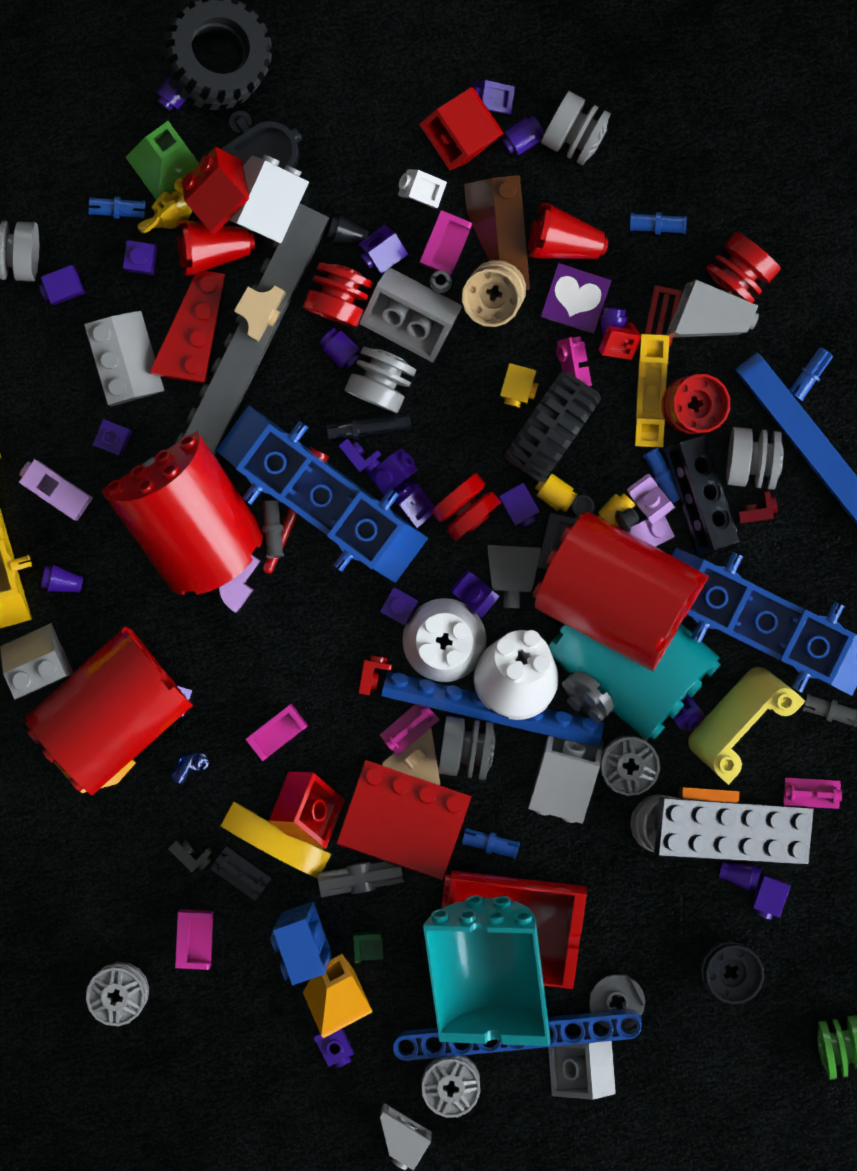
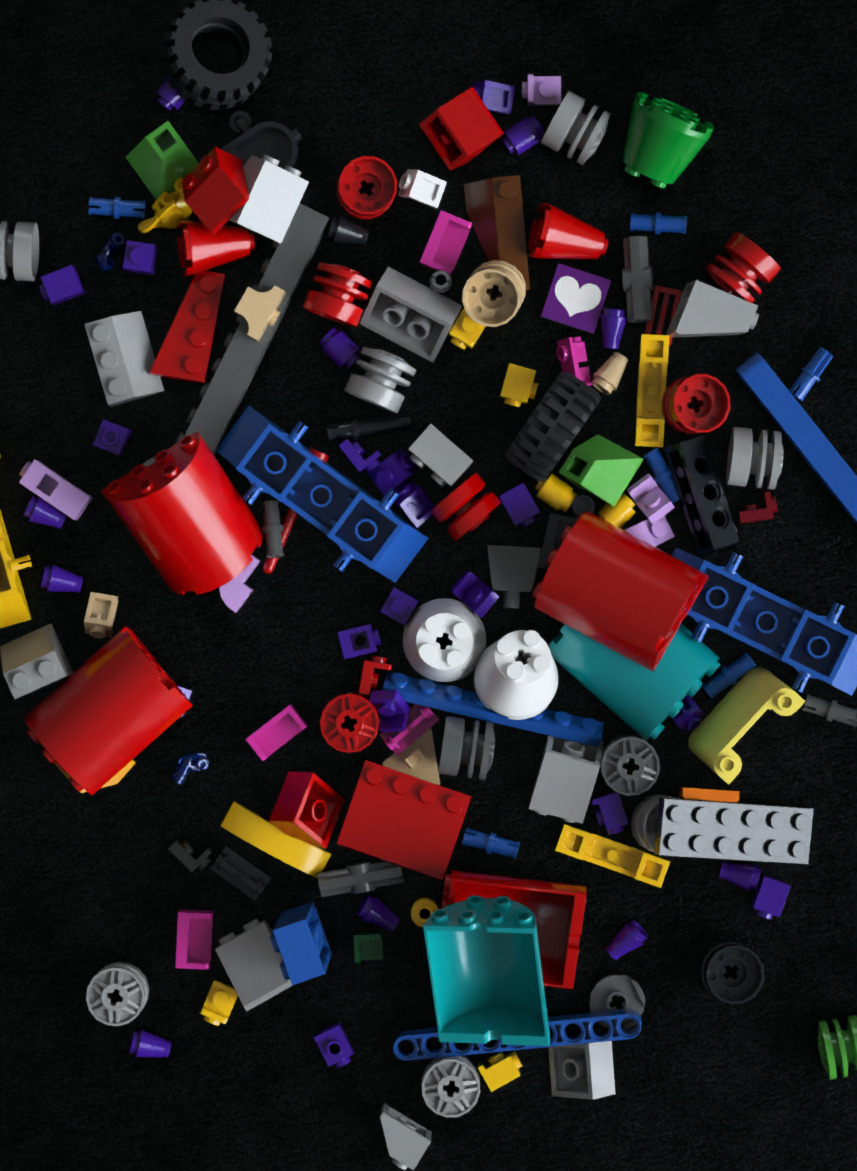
(44, 513): none -> dark purple cone
(100, 615): none -> tan bracket
(111, 246): none -> clear blue arm
(148, 1045): none -> dark purple cone
(219, 1003): none -> yellow bracket
(252, 963): none -> light grey slope
(336, 997): light orange slope -> none
(349, 646): none -> dark purple brick
(356, 707): none -> red wheel
(366, 171): none -> red wheel
(377, 913): none -> dark purple cone
(382, 249): brick -> none
(392, 708): none -> dark purple bracket
(418, 905): none -> yellow brick
(440, 456): none -> light grey brick
(465, 331): none -> yellow bracket
(500, 1069): none -> yellow brick
(542, 90): none -> lavender bracket
(586, 697): dark grey plate -> none
(601, 468): none -> bright green slope
(609, 374): none -> tan cone
(610, 812): none -> dark purple brick
(612, 855): none -> yellow slope
(620, 341): red bracket -> none
(626, 519): black piece -> none
(628, 939): none -> dark purple cone
(637, 279): none -> dark grey piece
(662, 139): none -> green cone
(729, 675): none -> blue pin
(812, 793): dark pink hinge -> none

